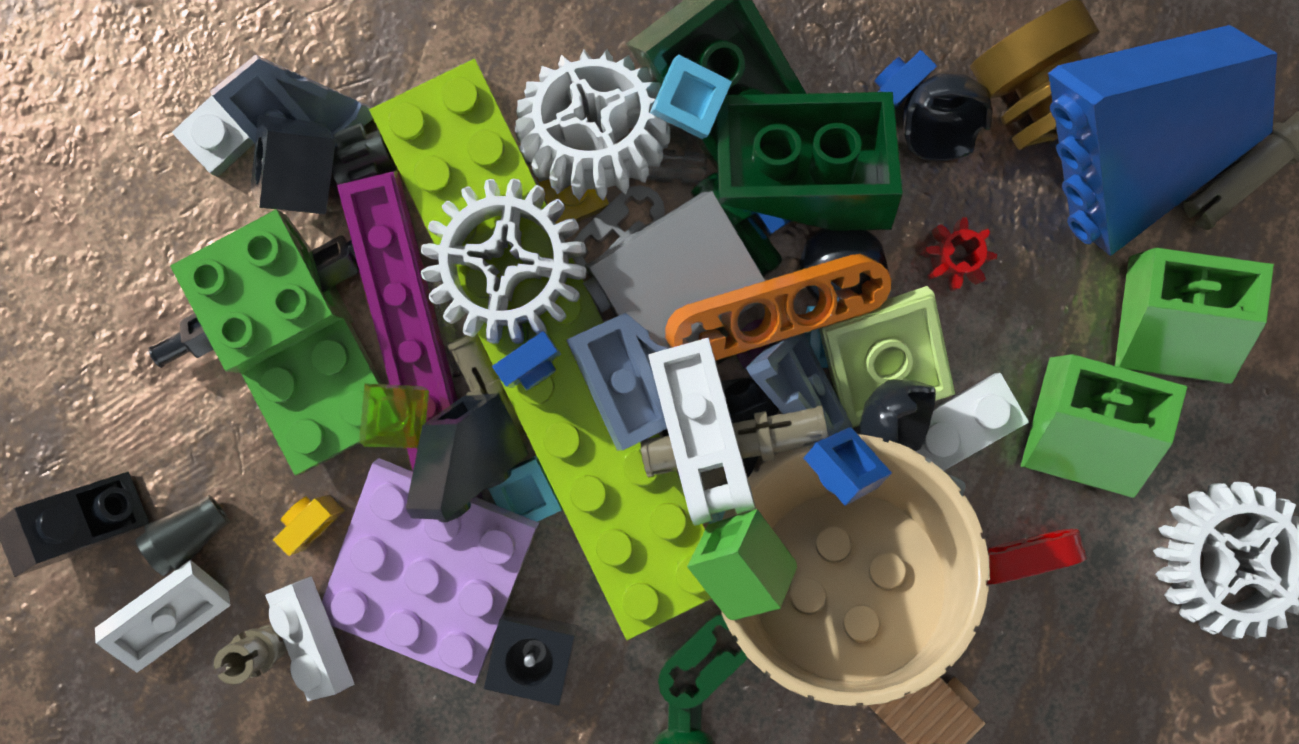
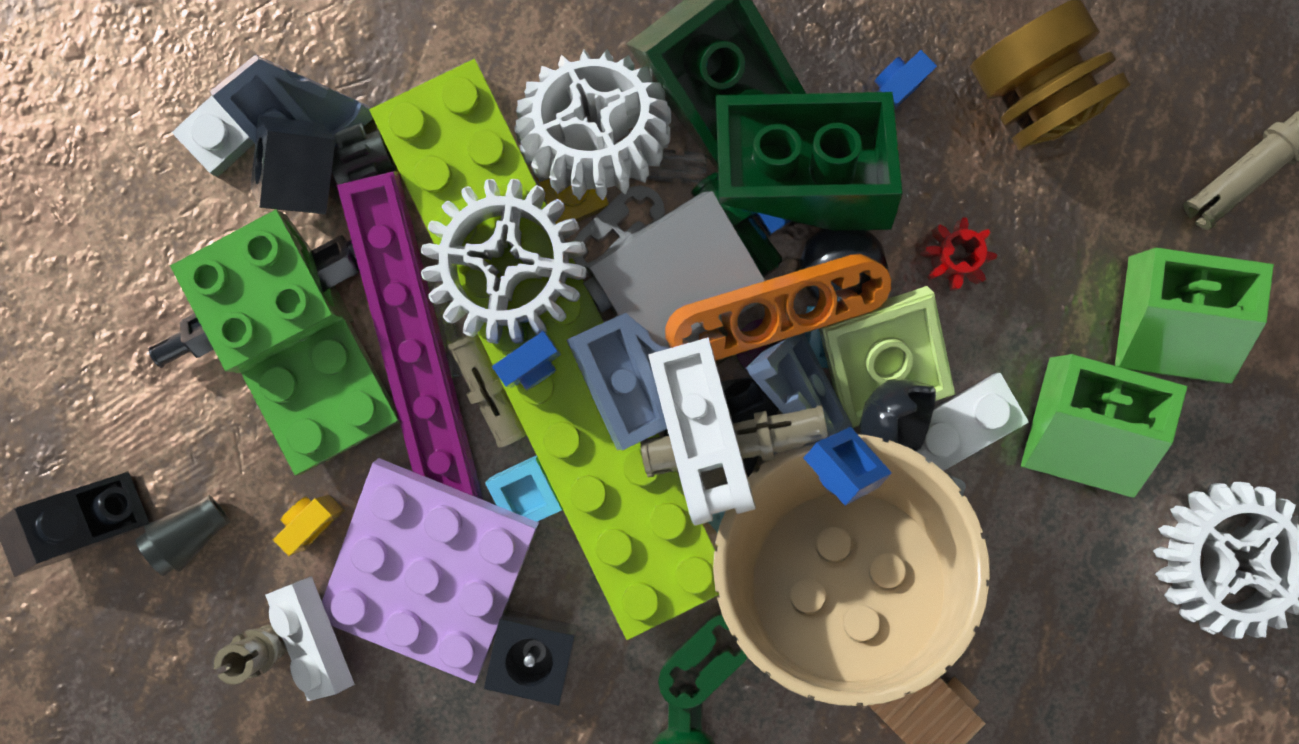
(162, 616): white plate -> none
(393, 415): clear neon green plate -> none
(461, 455): black slope -> none
(690, 97): medium azure plate -> none
(743, 565): bright green panel -> none
(946, 117): black hair -> none
(1035, 555): red beam -> none
(1156, 126): blue slope -> none

